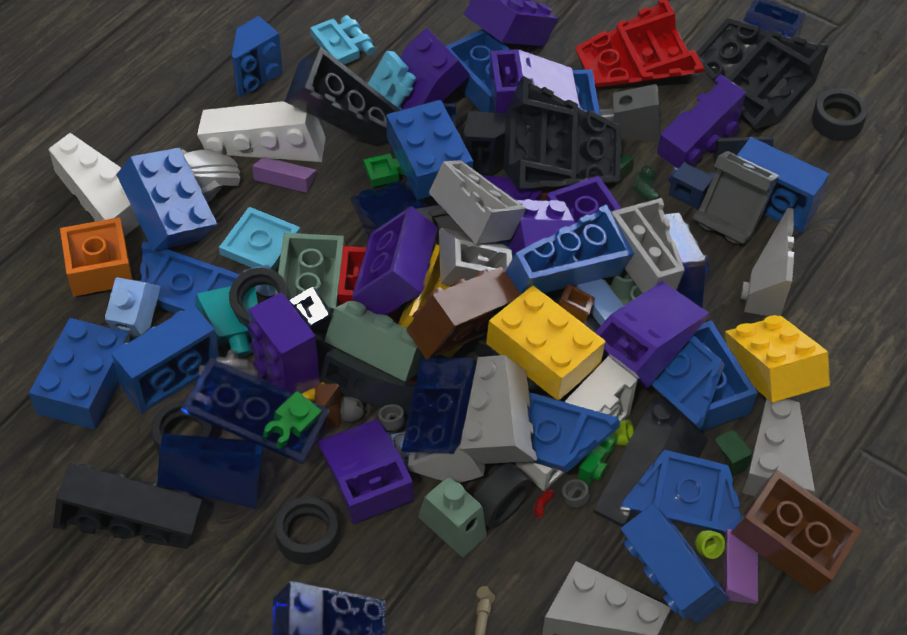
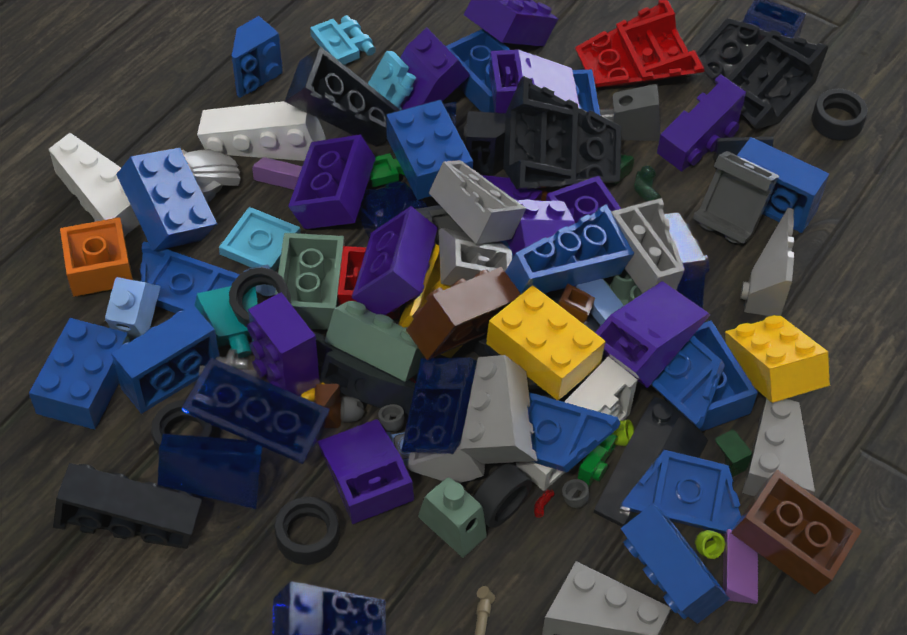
(293, 416): green plate -> none
(311, 308): brick -> none
(332, 182): none -> dark purple brick
(689, 185): dark blue brick -> none

